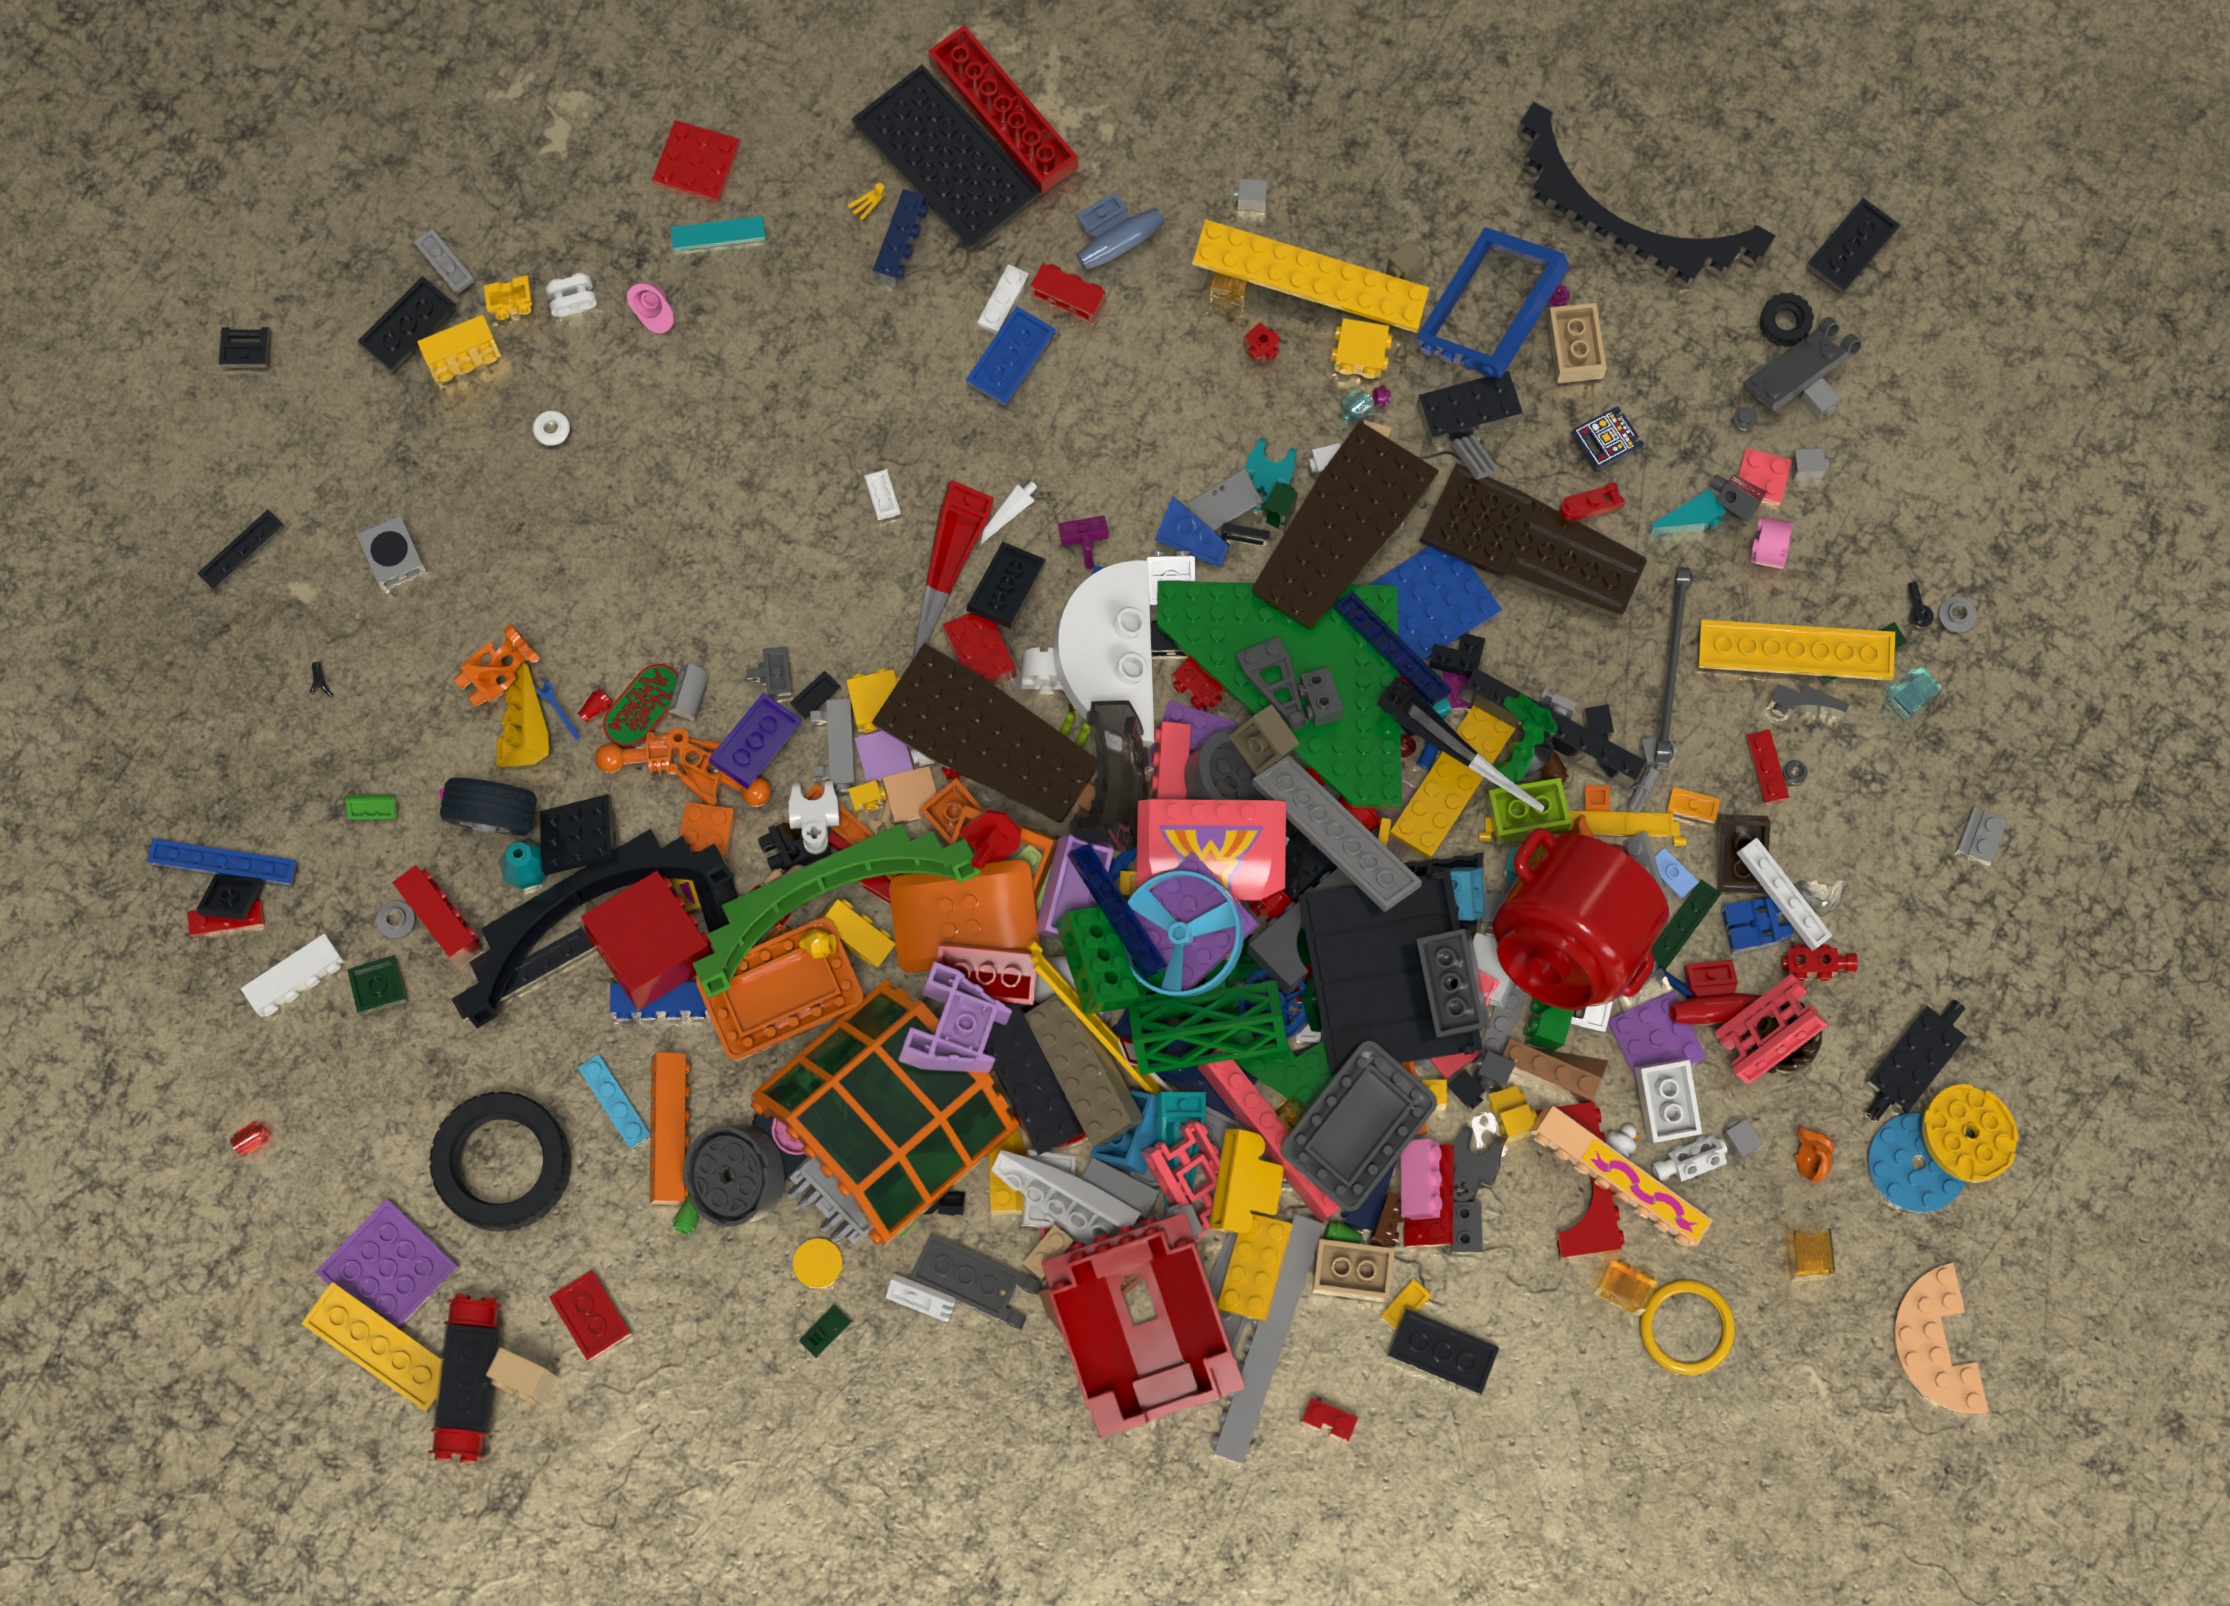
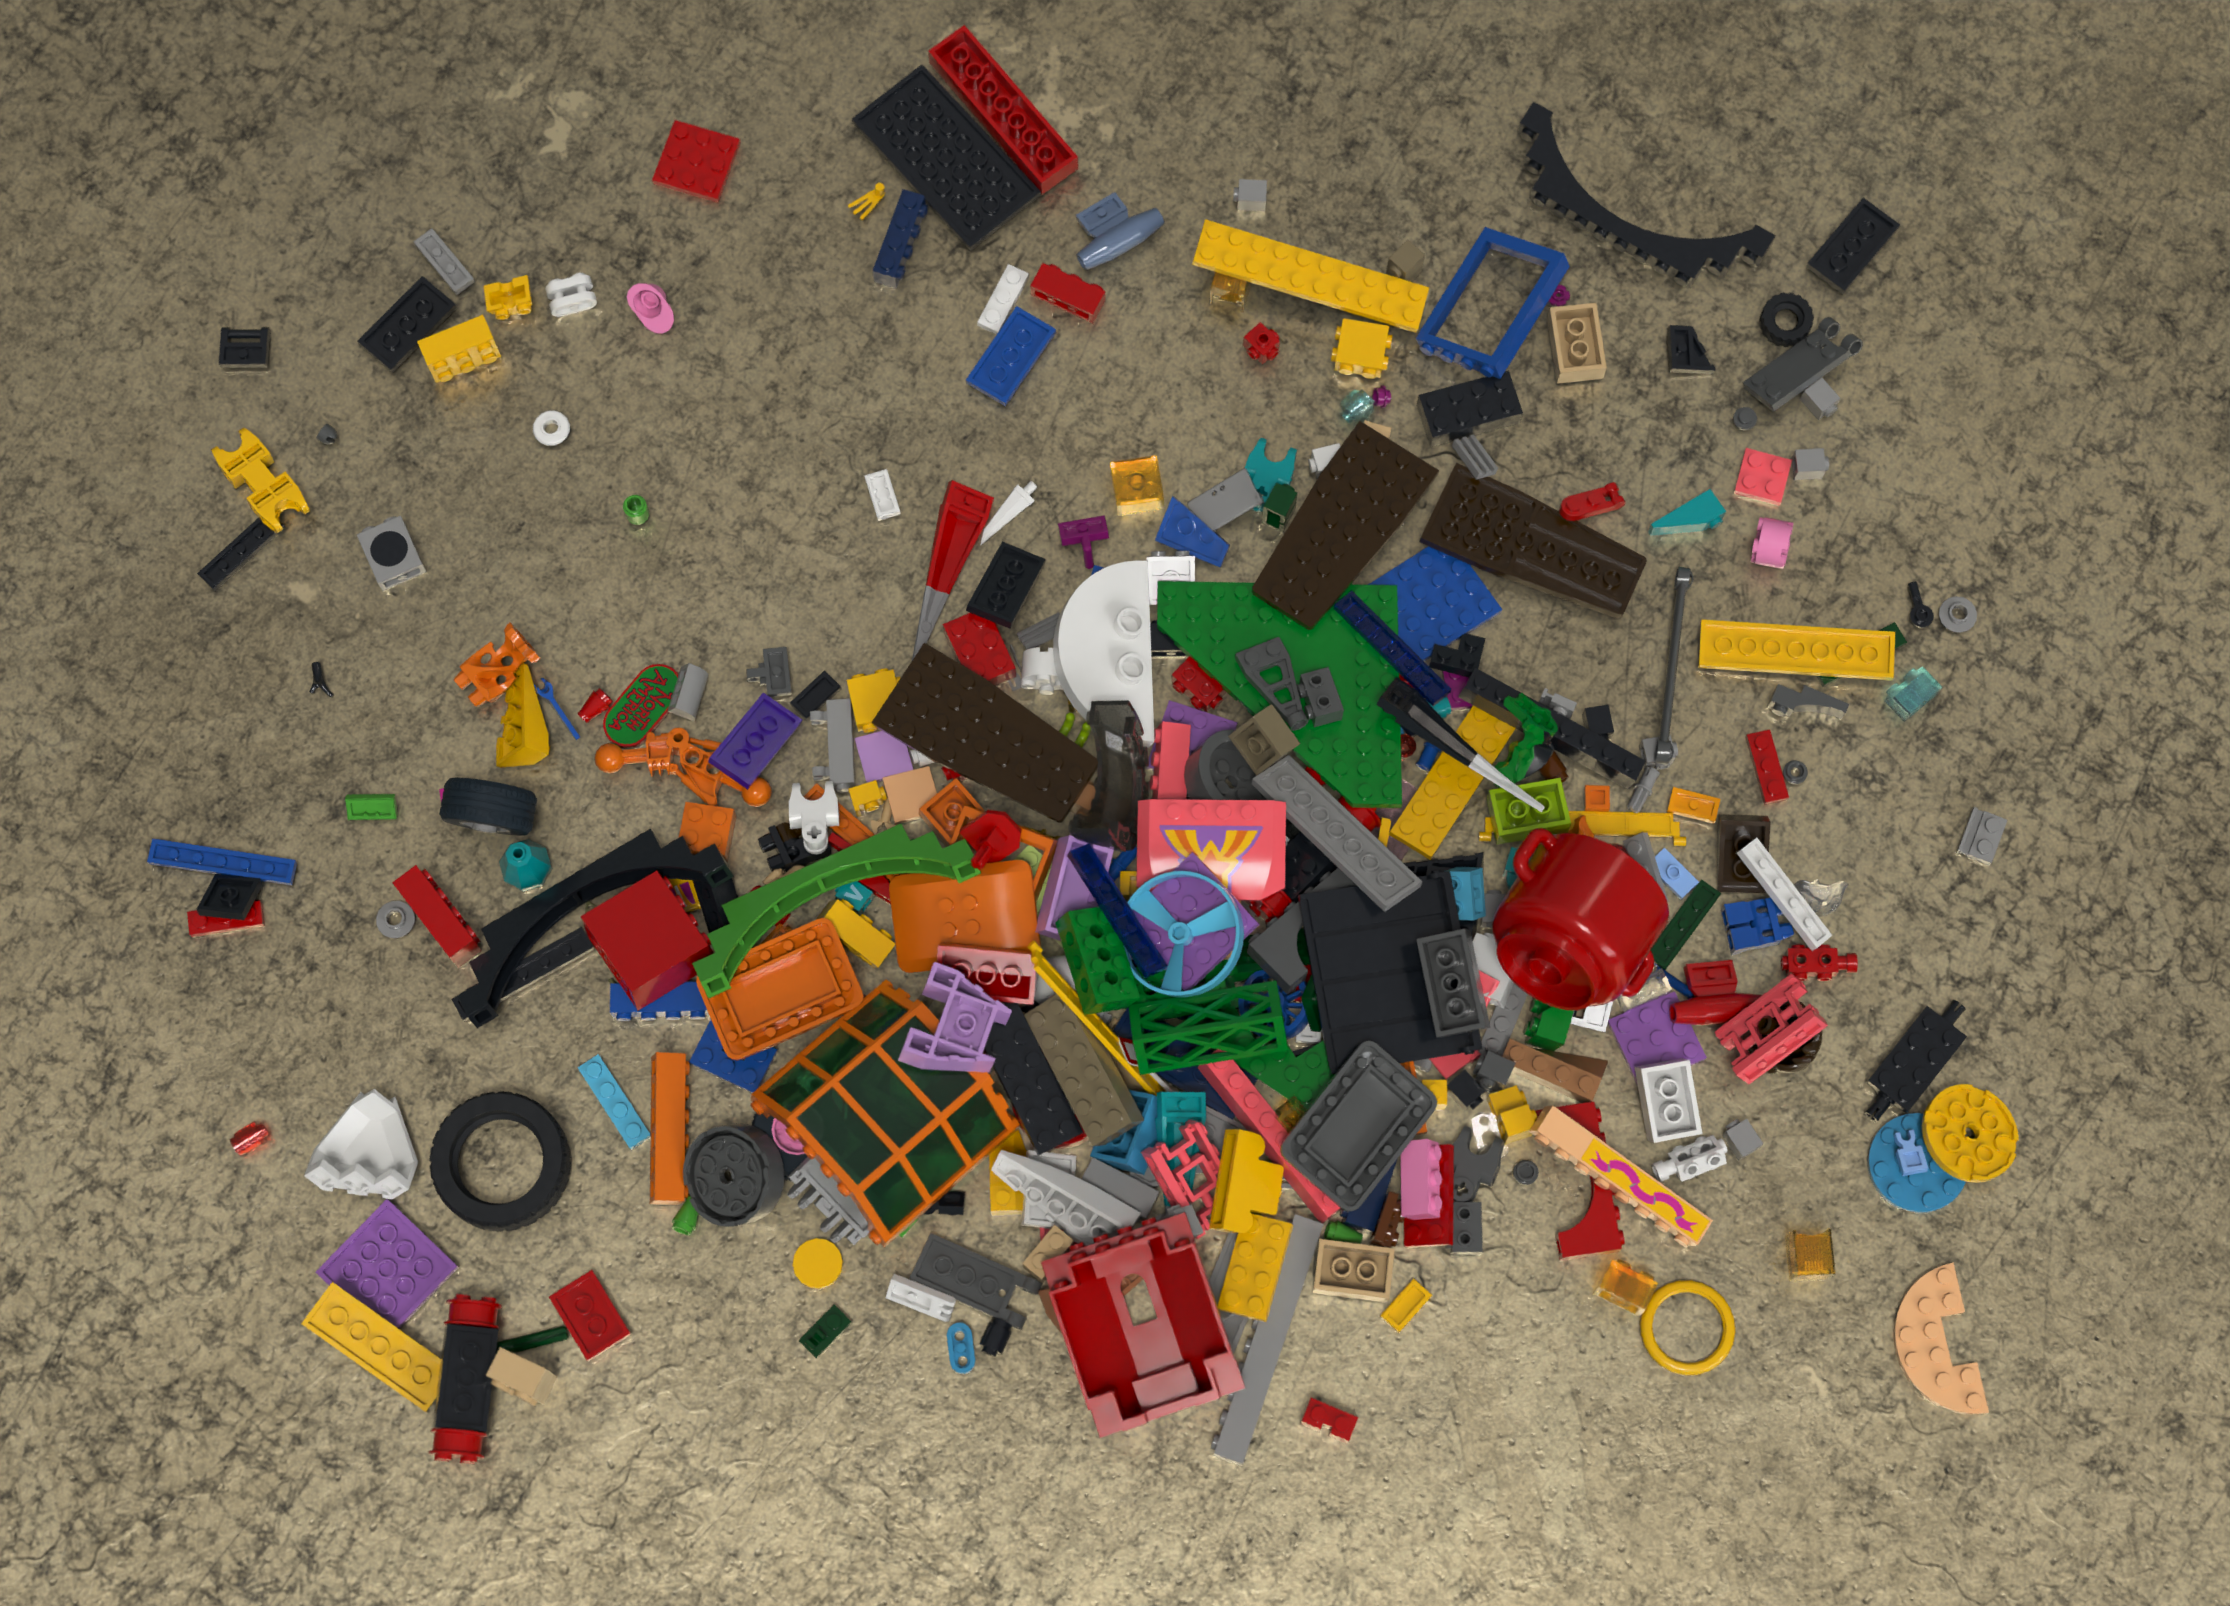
(269, 494): none -> yellow piece
(292, 976): white brick -> none
(327, 434): none -> dark grey hinge
(365, 1150): none -> white panel
(377, 985): dark green plate -> none
(534, 1340): none -> dark green axle
(576, 834): black plate -> none
(636, 509): none -> bright green brick
(718, 233): teal tile -> none
(744, 1074): none -> blue plate
(818, 943): yellow rock -> none
(856, 895): none -> teal brick
(961, 1348): none -> dark azure plate
(995, 1337): none -> black brick
(1039, 632): none -> light grey tile
(1136, 485): none -> clear yellow brick
(1245, 535): black tile -> none
(1443, 1351): black plate -> none
(1525, 1172): none -> dark grey plate
(1612, 435): dark blue container -> none
(1624, 1141): white animal -> none
(1686, 351): none -> black wing
(1746, 496): dark grey torso -> none
(1814, 1155): orange hair -> none
(1910, 1157): none -> light blue plate

